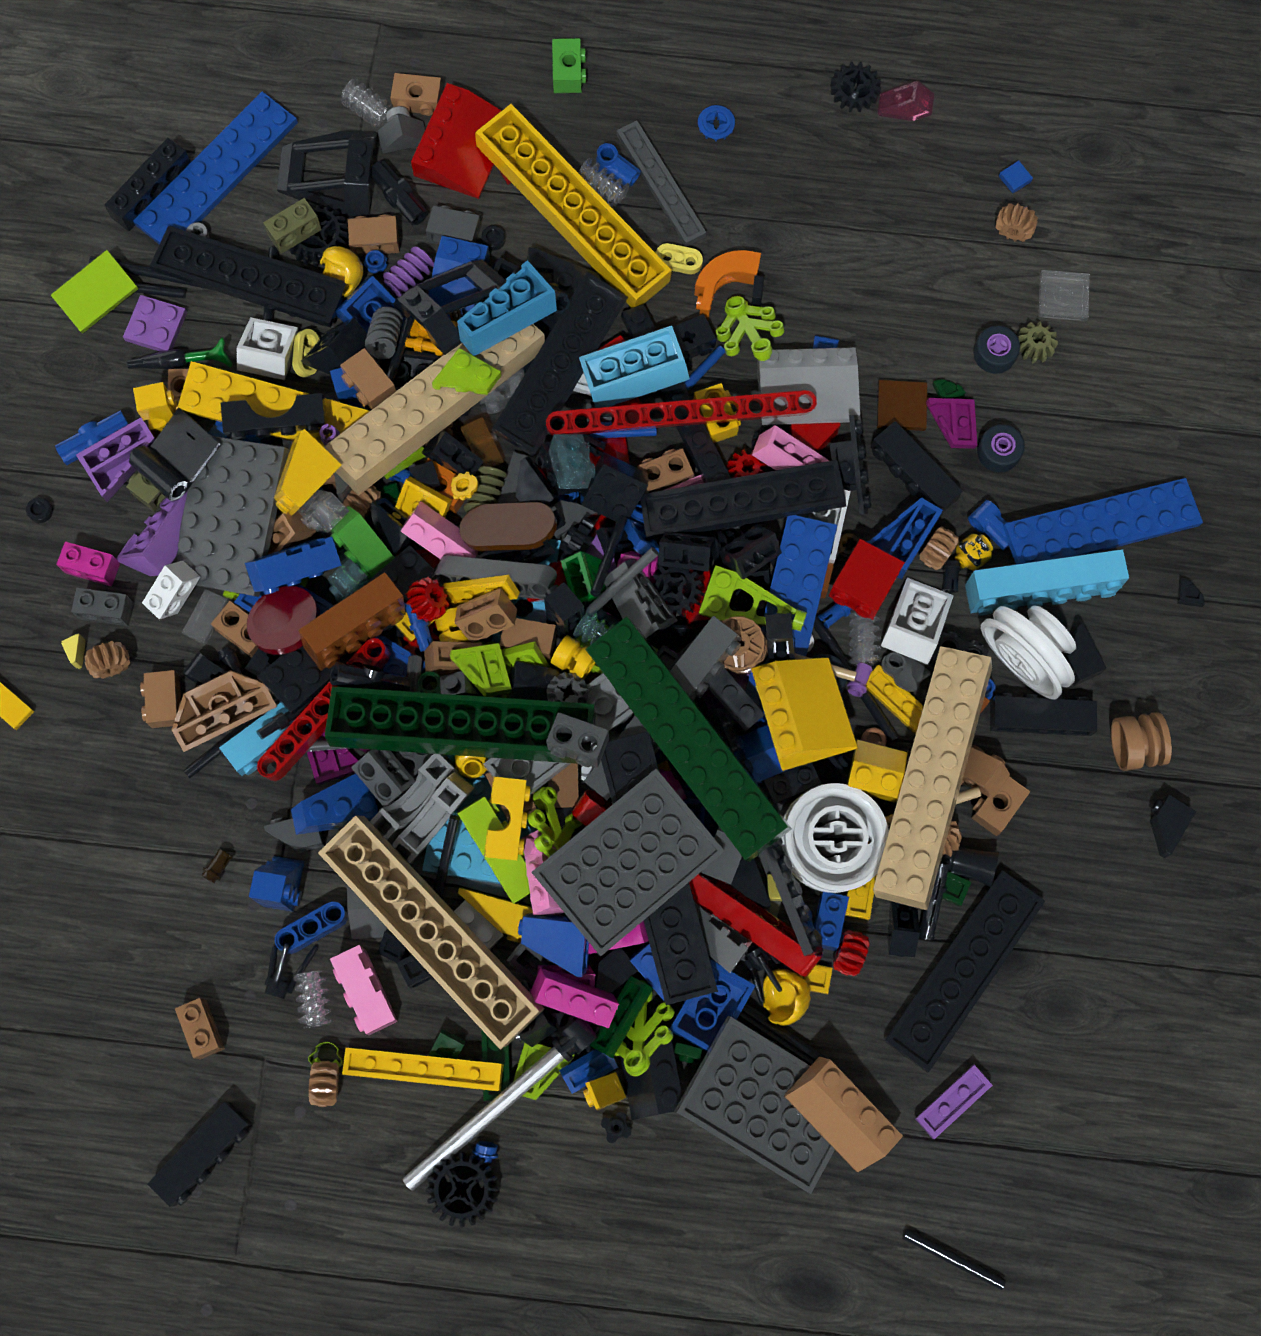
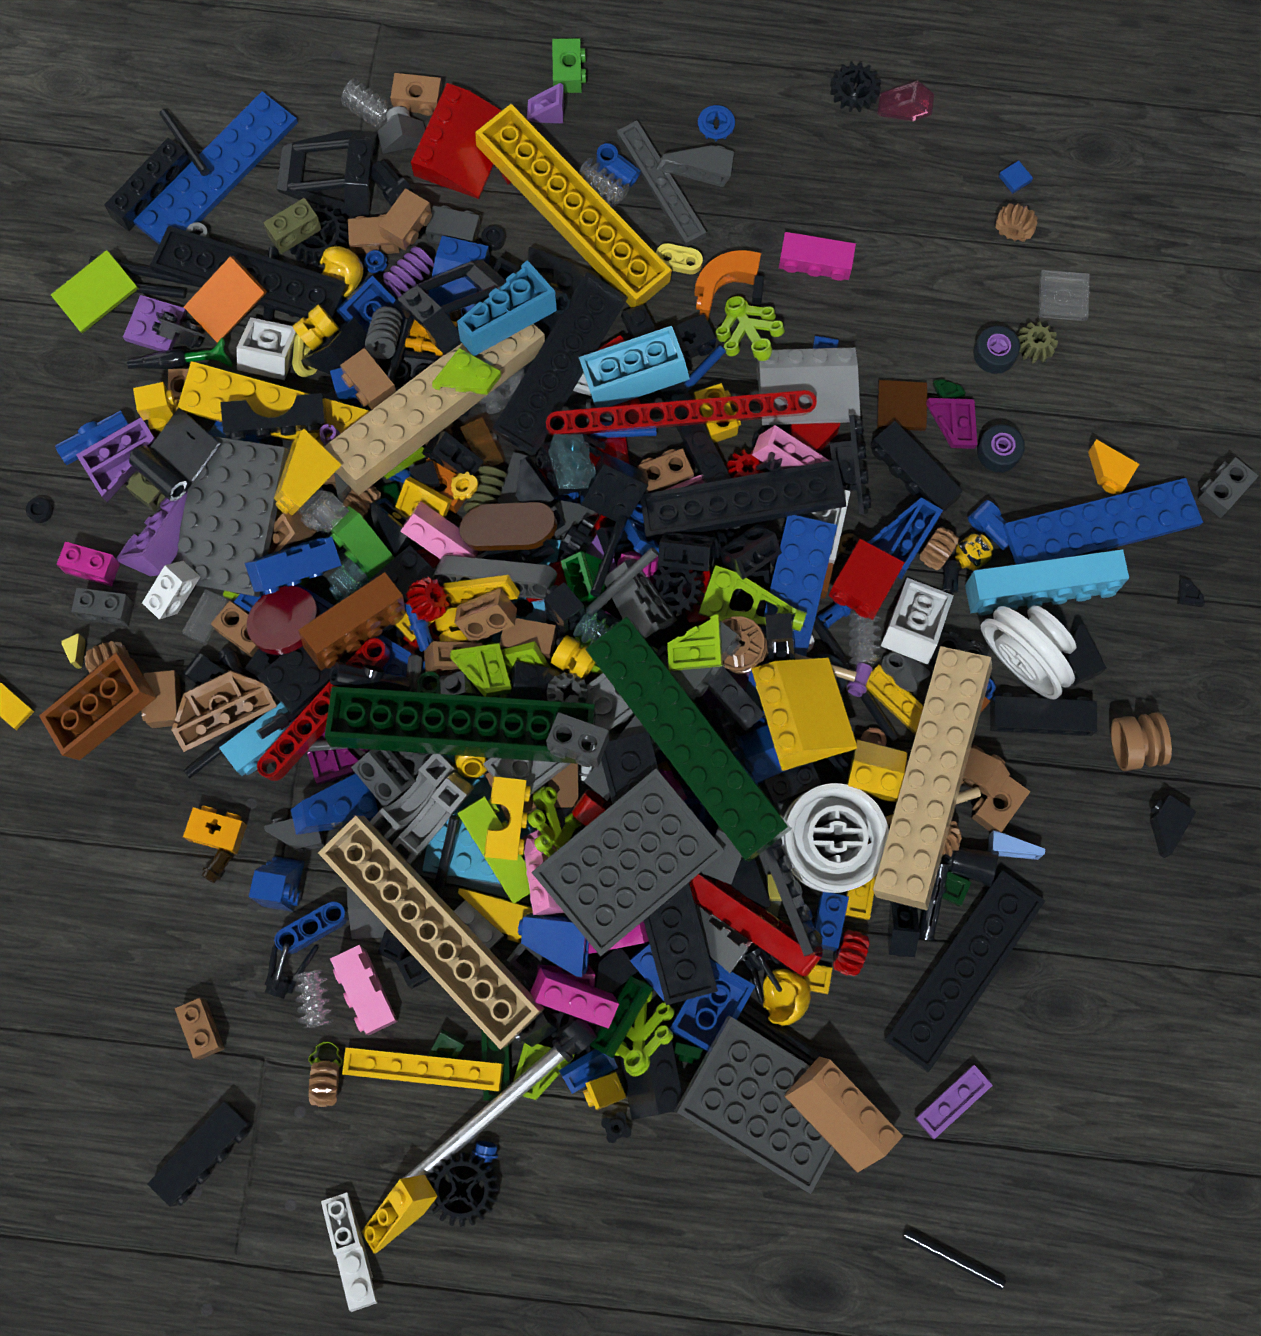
(97, 706): none -> dark orange brick
(184, 142): none -> black bar
(188, 332): none -> black hinge
(225, 299): none -> orange tile
(227, 839): none -> light orange brick
(315, 327): none -> yellow wheel
(349, 1251): none -> white slope
(399, 1210): none -> yellow slope
(405, 219): none -> medium nougat brick
(547, 106): none -> medium lavender slope
(697, 648): none -> lime wing
(704, 164): none -> dark grey slope
(770, 463): none -> black hand
(817, 256): none -> dark pink brick
(1013, 847): none -> light blue slope
(1111, 467): none -> light orange slope
(1230, 489): none -> dark grey brick

